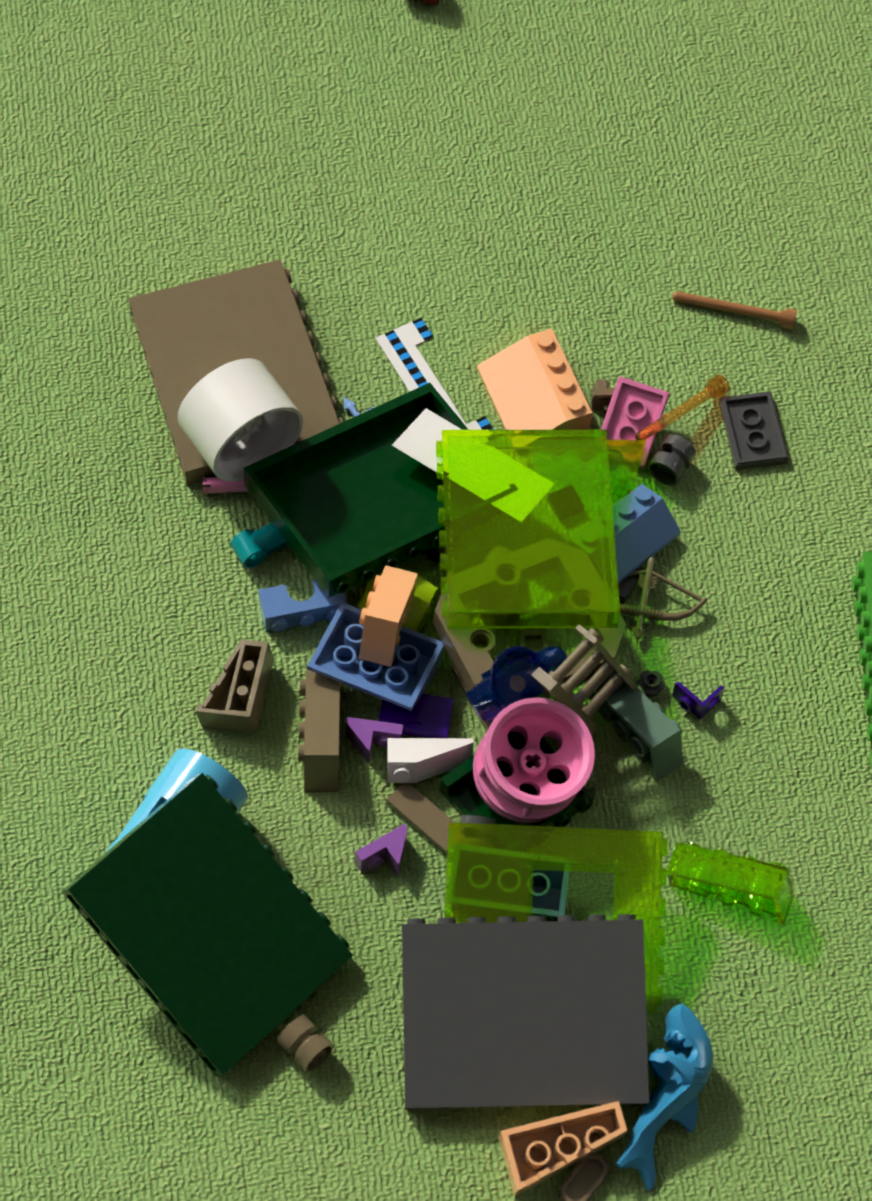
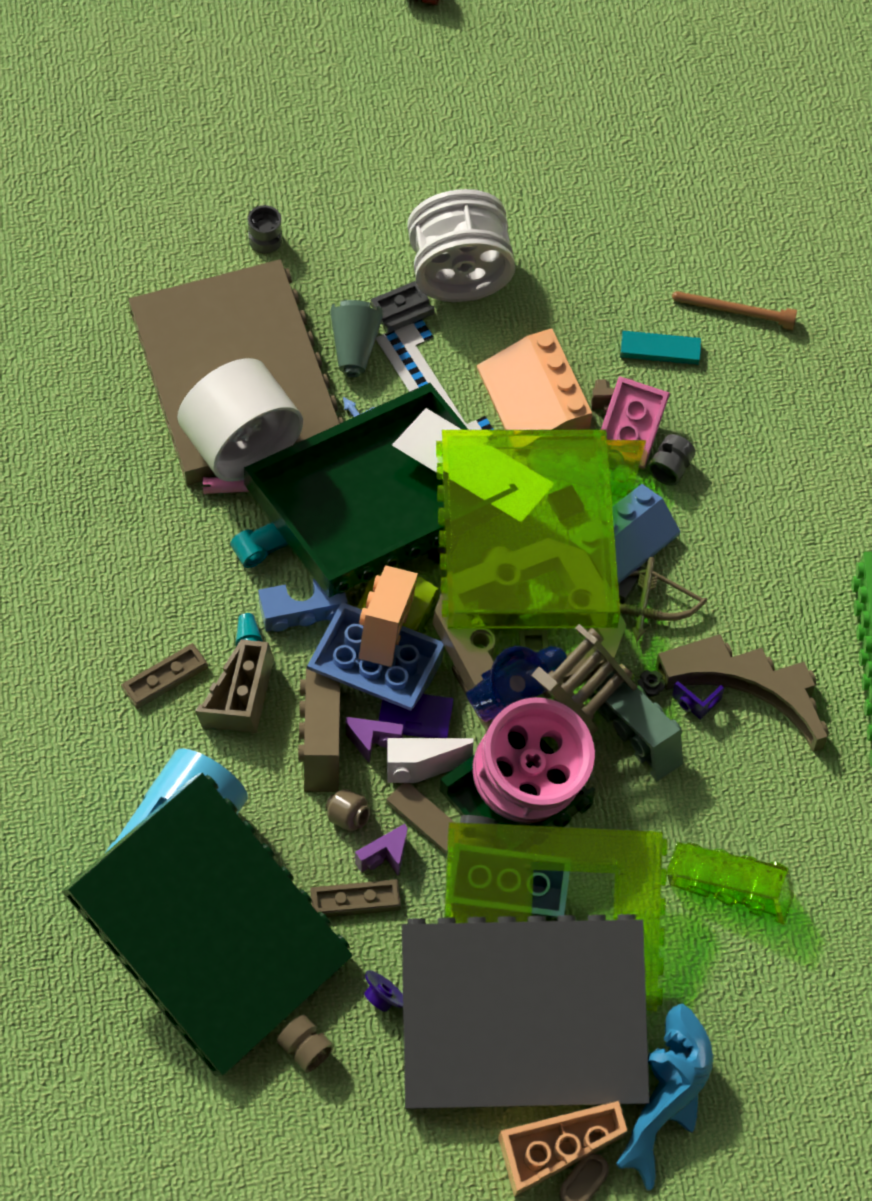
(164, 676): none -> dark tan tile
(247, 628): none -> teal cone
(264, 229): none -> dark grey wheel
(348, 810): none -> dark tan head
(354, 334): none -> sand green cone
(356, 898): none -> dark tan tile
(382, 992): none -> dark purple piece
(403, 306): none -> dark grey plate
(461, 245): none -> white wheel
(660, 347): none -> teal tile
(715, 388): clear orange piece -> none
(752, 672): none -> dark tan arch
(753, 430): dark grey tile -> none

